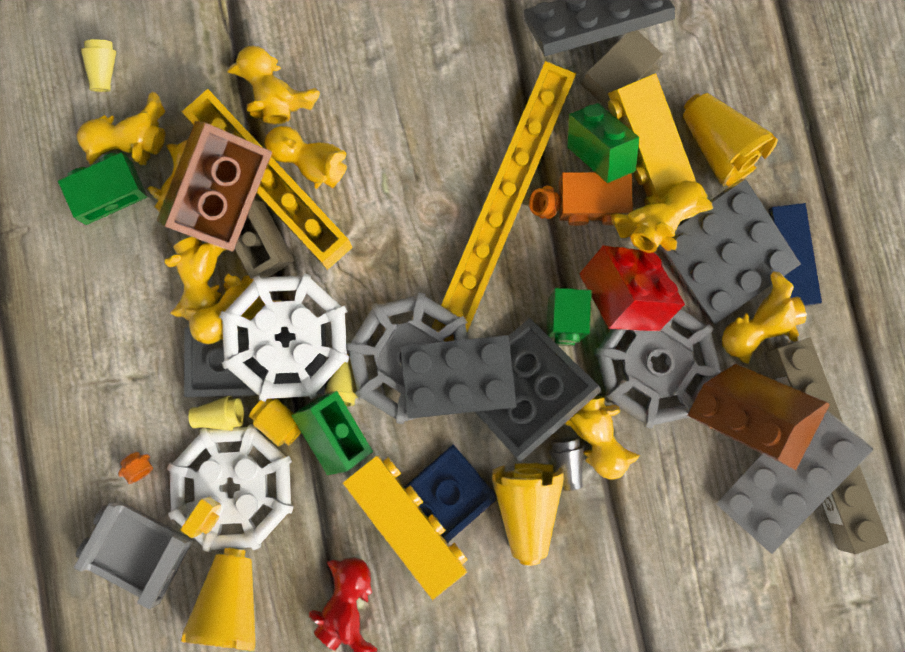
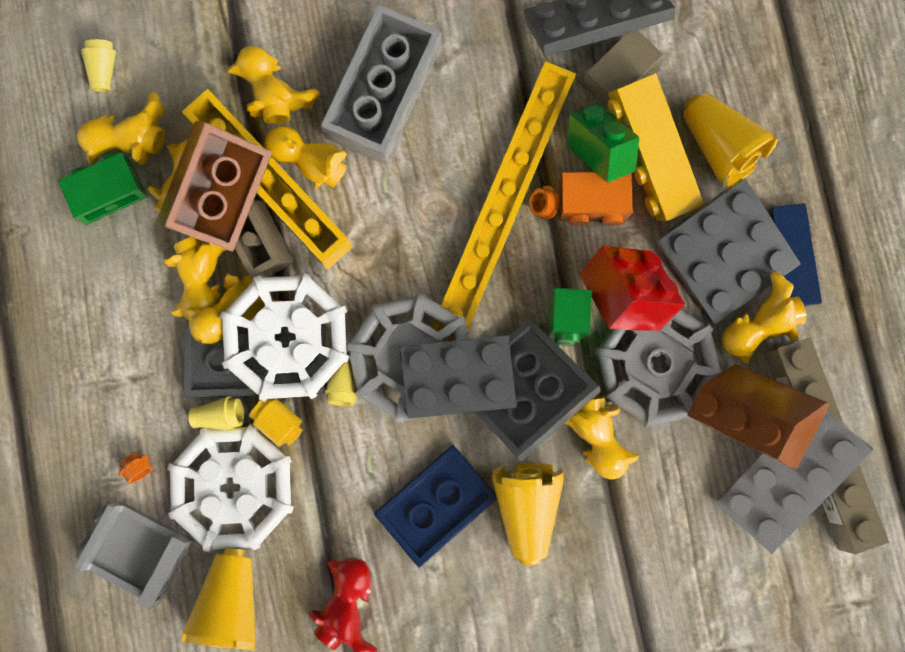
(202, 518): yellow plate -> none
(332, 433): green brick -> none
(382, 84): none -> light grey brick
(406, 527): yellow brick -> none
(568, 455): flat silver cone -> none
(657, 222): yellow animal -> none

